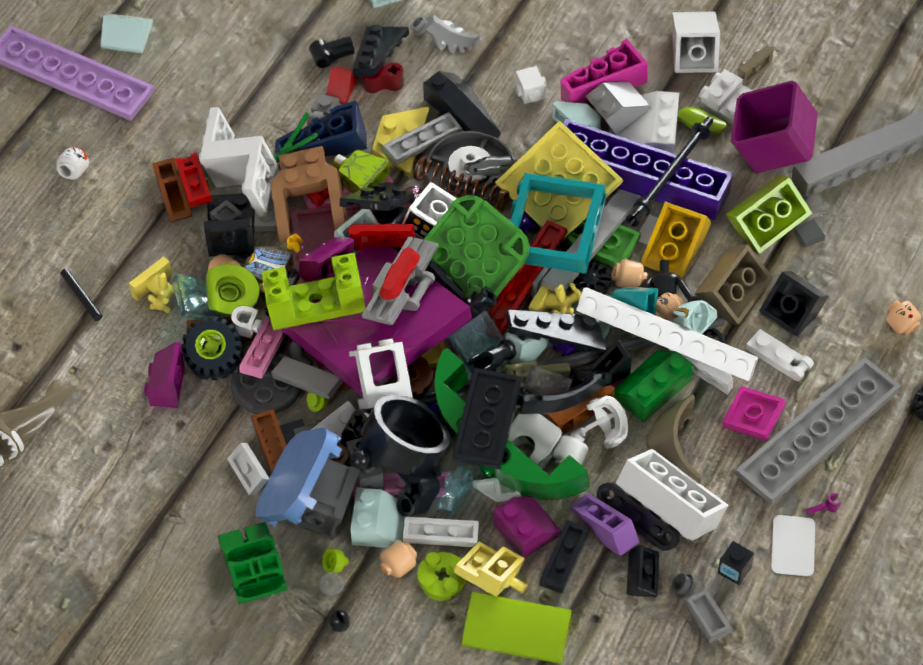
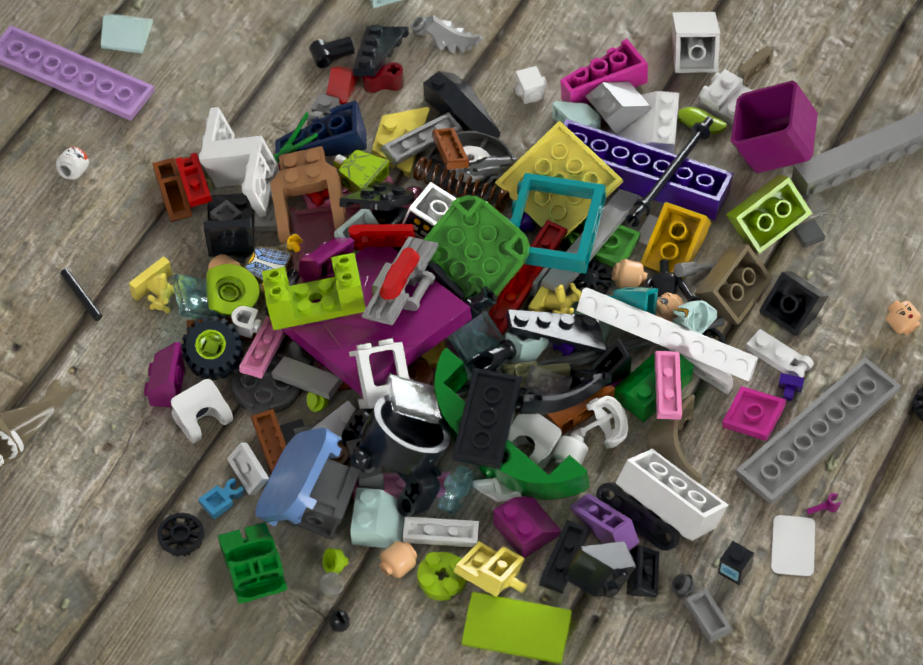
(180, 534): none -> black wheel
(198, 402): none -> white piece
(219, 500): none -> dark azure plate
(413, 398): none -> clear tile
(450, 148): none -> dark orange plate
(601, 568): none -> black slope
(668, 385): none -> bright pink tile
(690, 268): none -> light grey axle
(790, 384): none -> dark purple tile

